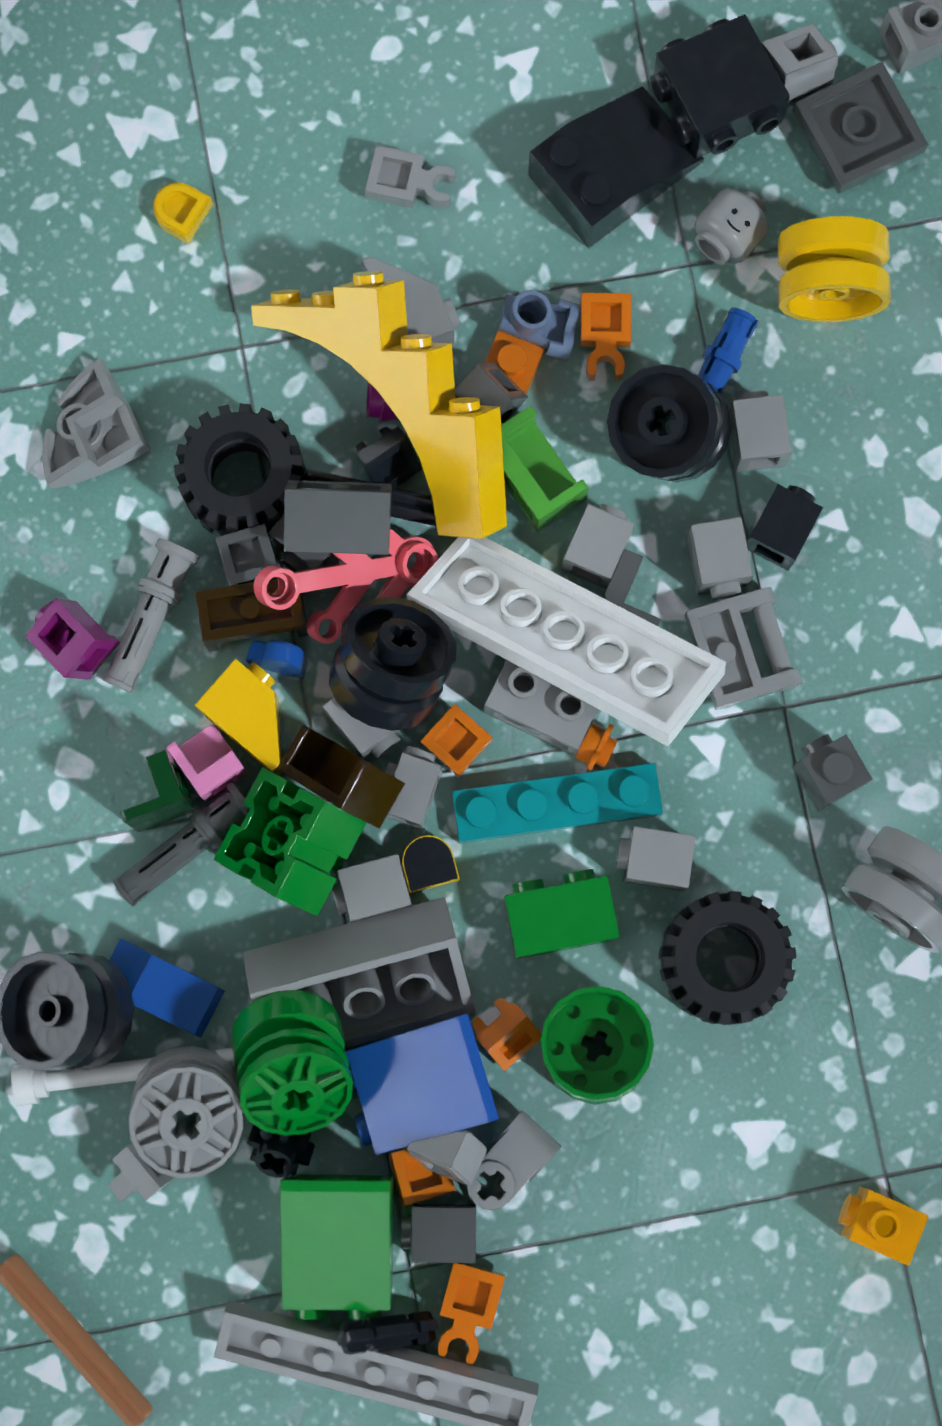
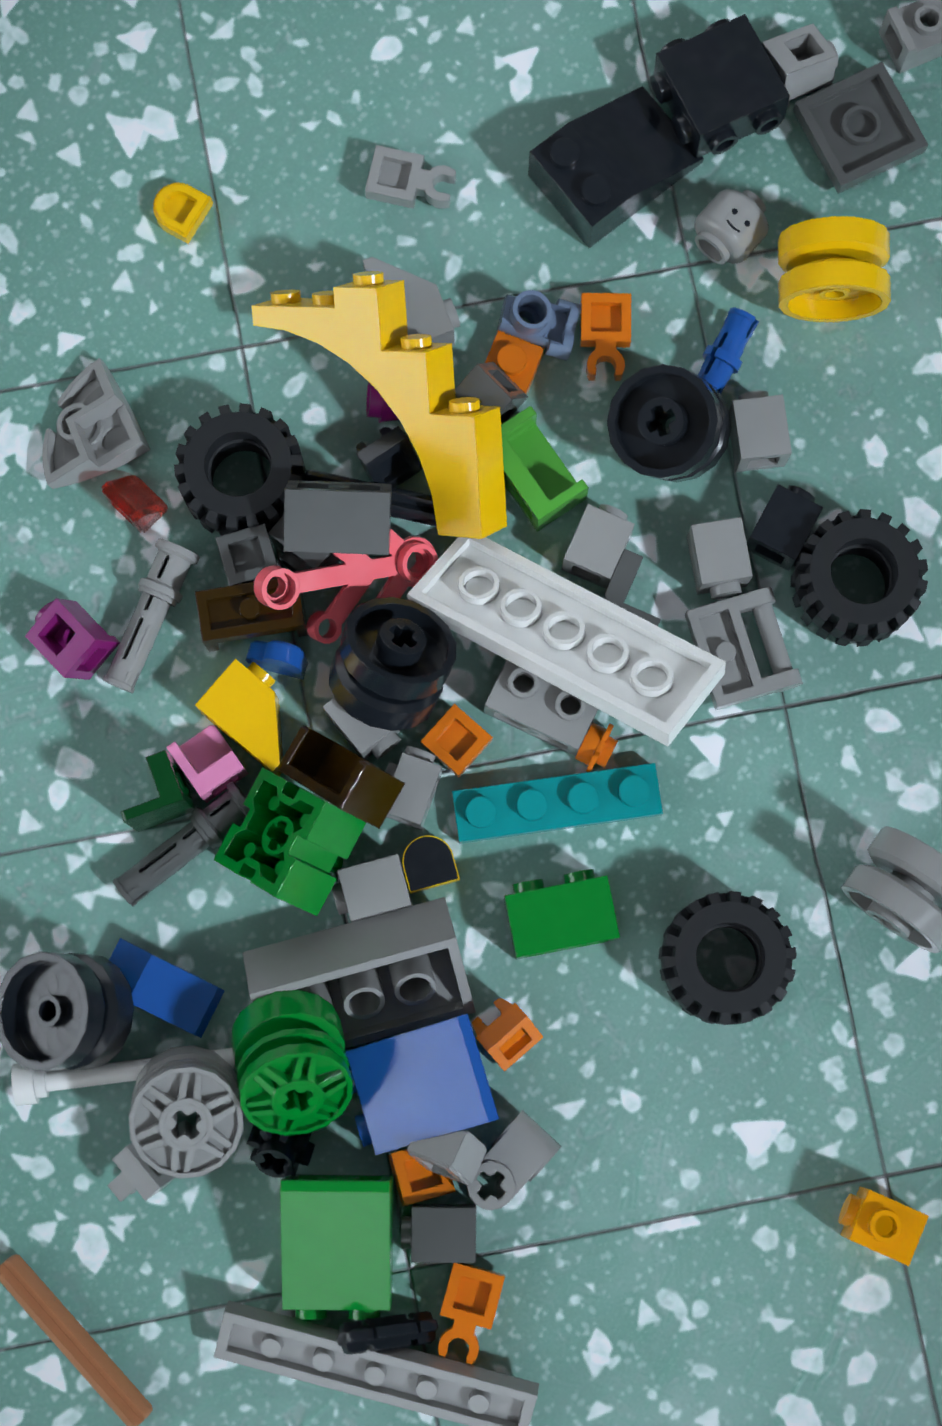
(135, 501): none -> clear red slope
(582, 1017): green wheel -> none
(656, 858): light grey brick -> none
(831, 770): dark grey brick -> none
(887, 550): none -> black tyre

